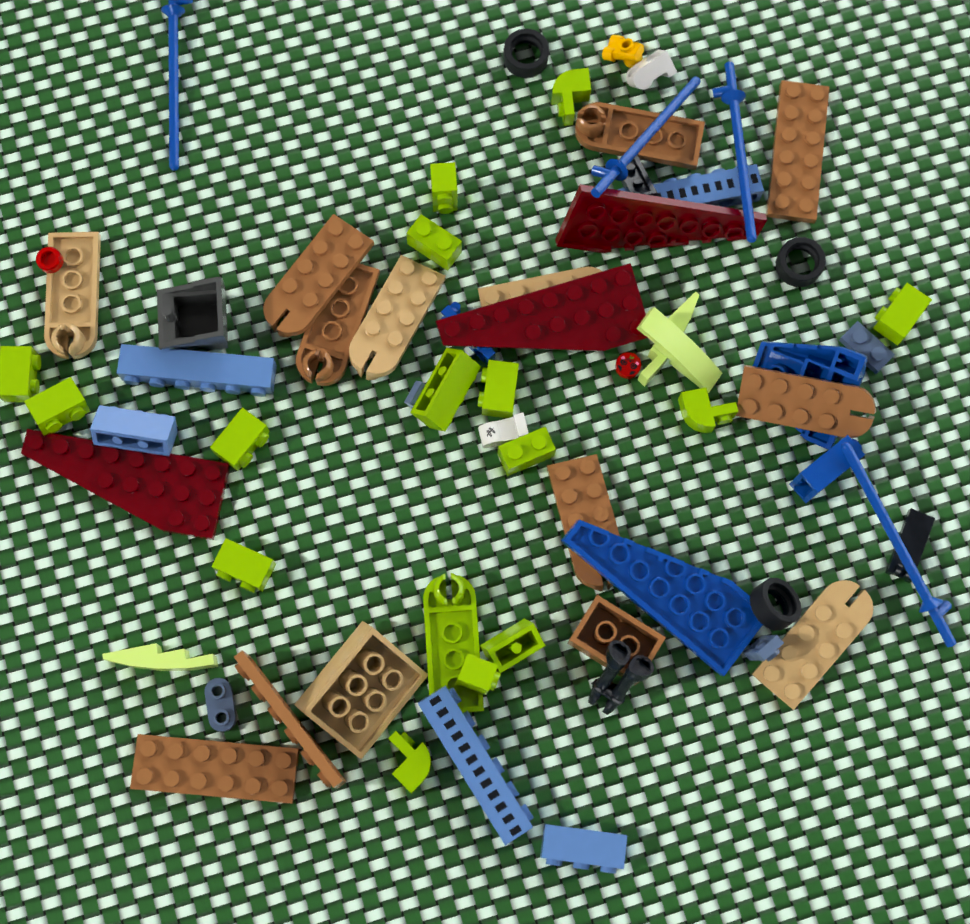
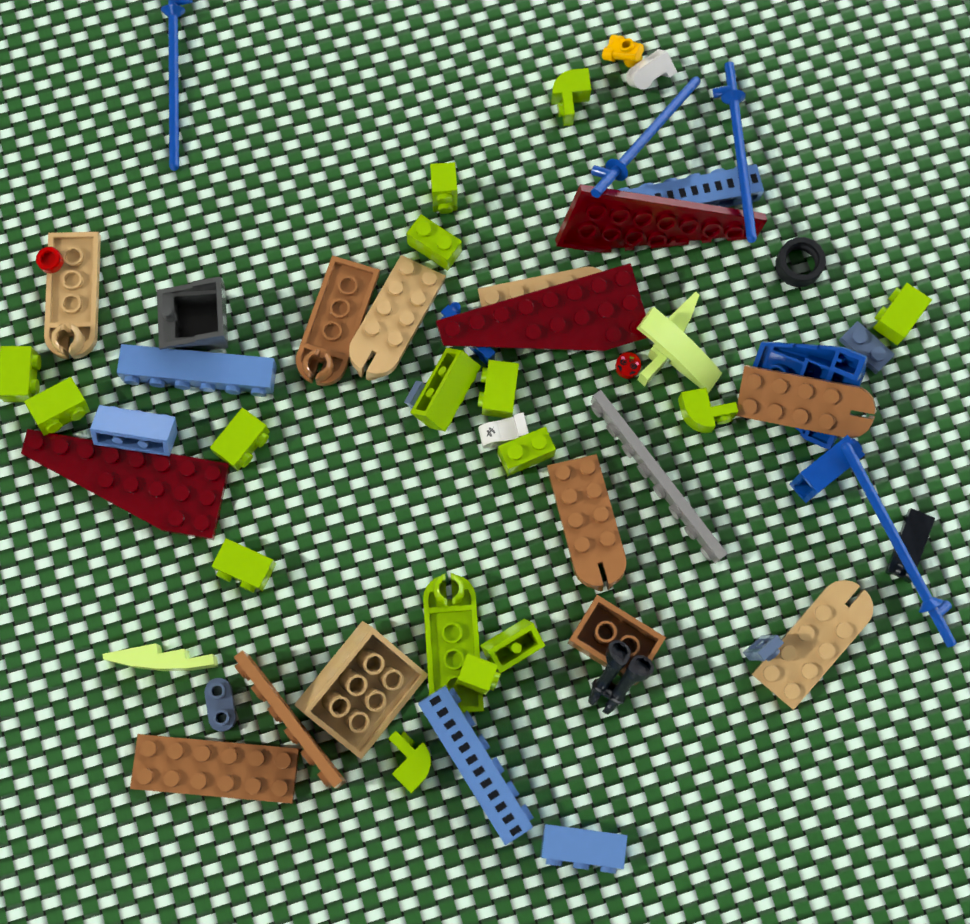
(315, 277): medium nougat plate -> none
(531, 37): black tyre -> none
(616, 128): medium nougat plate -> none
(638, 179): black hinge -> none
(663, 485): none -> light grey plate
(691, 603): blue wing -> none
(765, 611): black tyre -> none
(797, 152): medium nougat plate -> none

